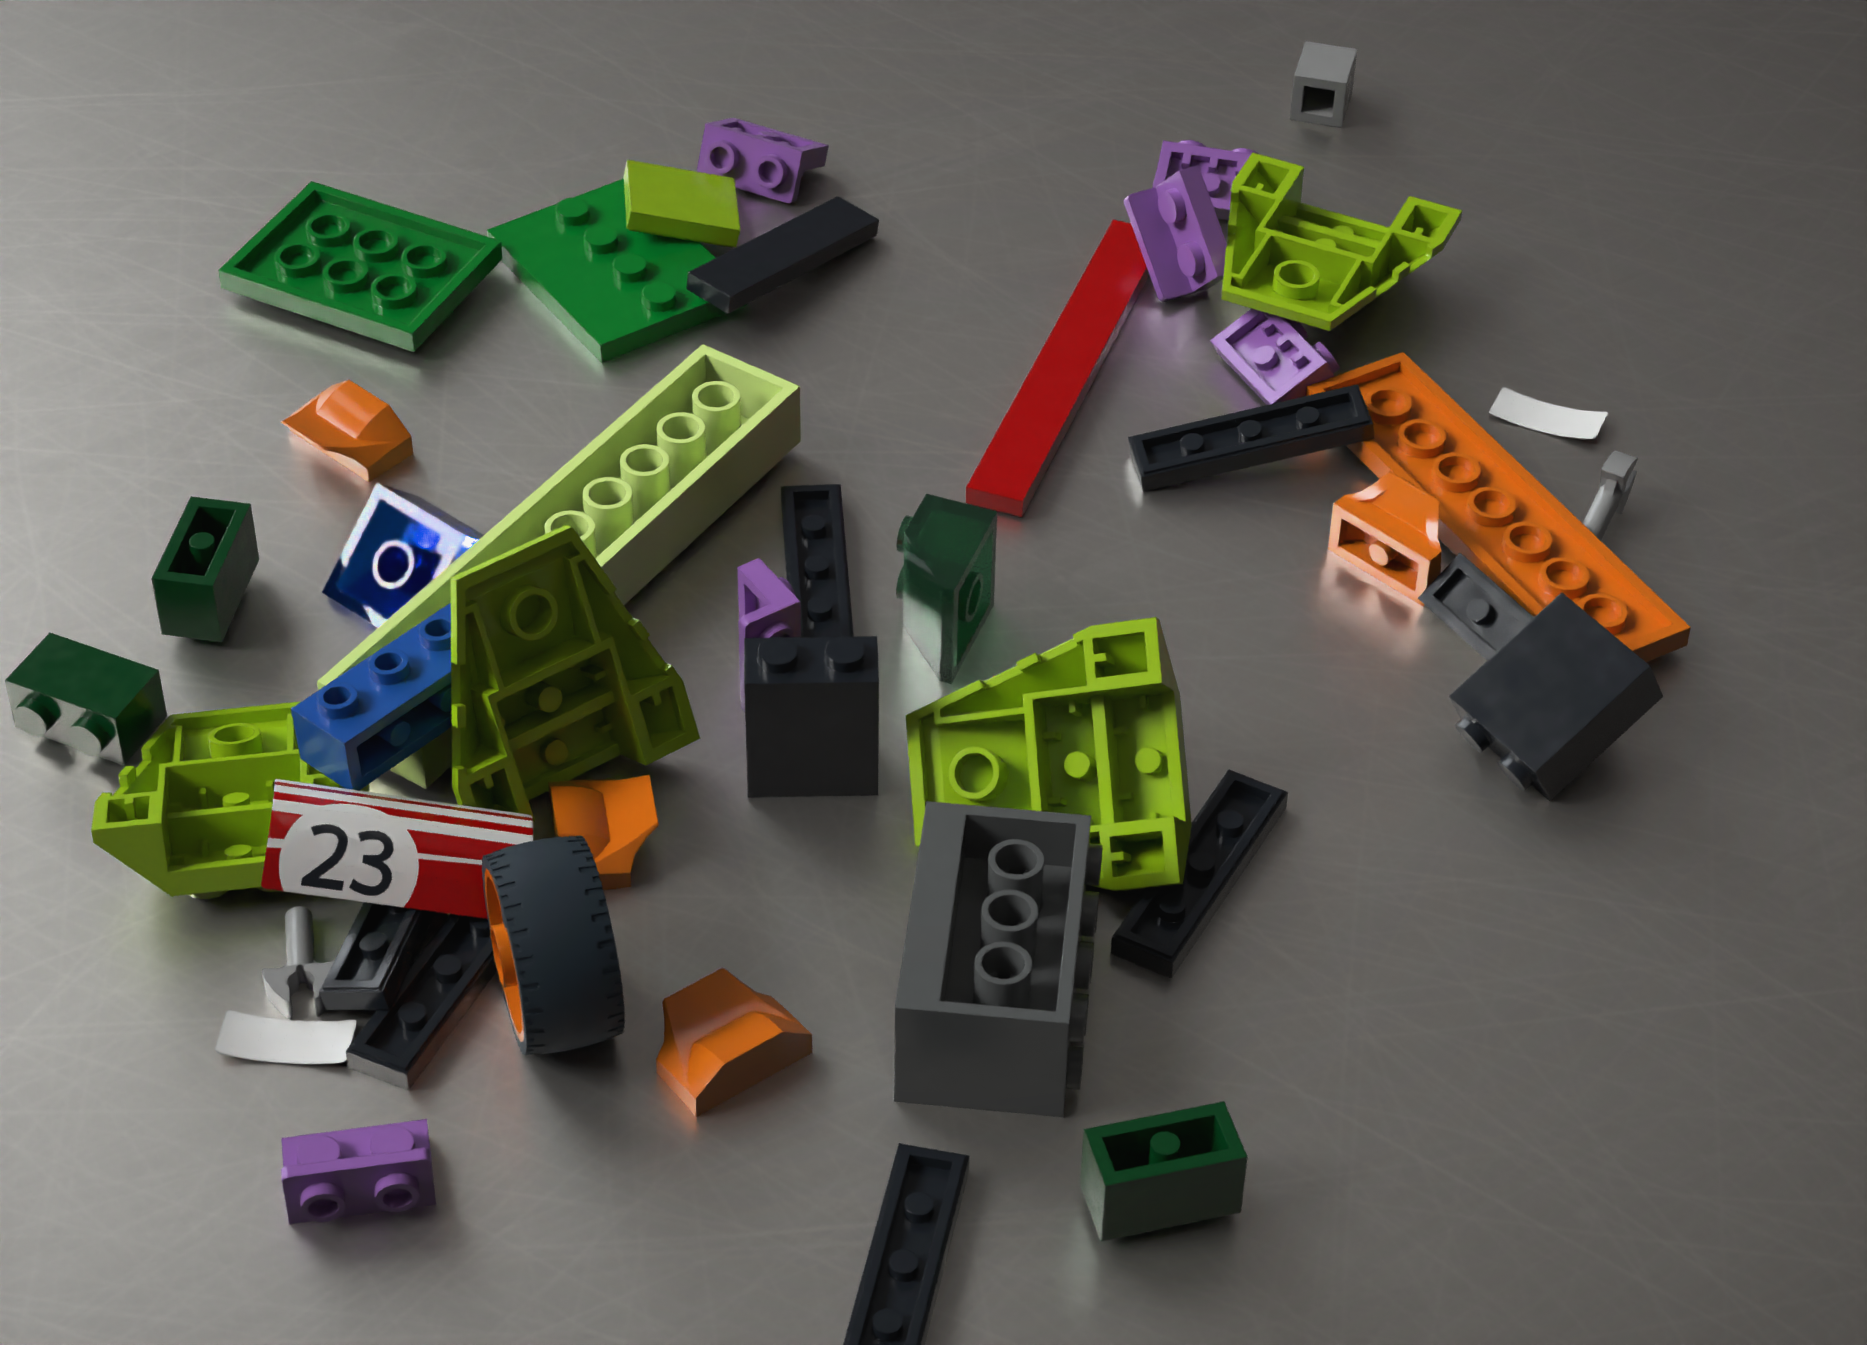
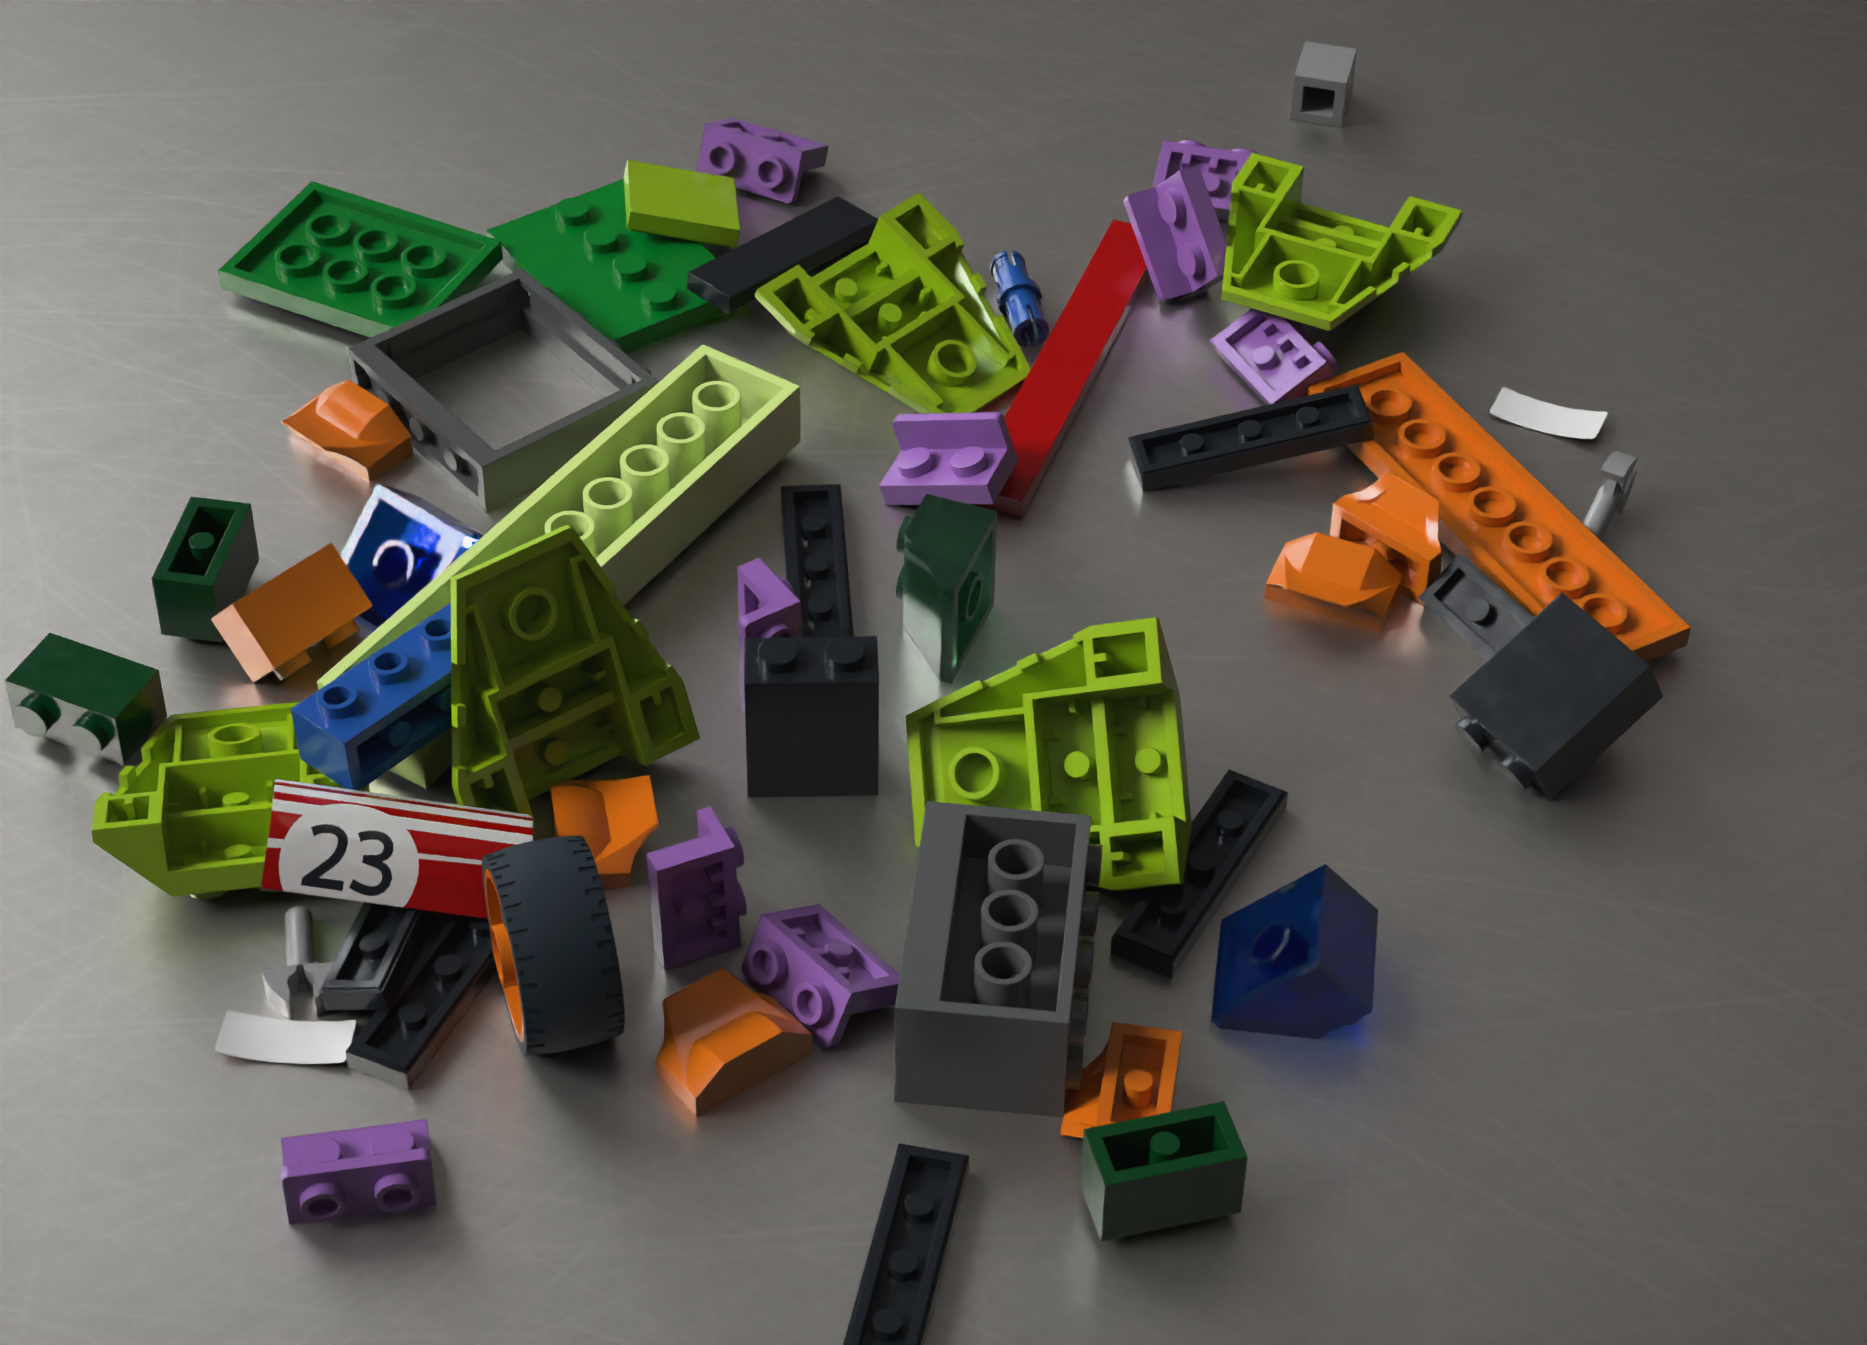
(291, 613): none -> orange brick
(491, 477): none -> dark grey window
(697, 894): none -> medium lavender bracket
(818, 970): none -> medium lavender bracket
(905, 315): none -> lime wedge
(950, 457): none -> medium lavender bracket
(1019, 298): none -> blue pin
(1127, 1080): none -> orange slope
(1297, 960): none -> clear blue slope
(1335, 580): none -> orange slope

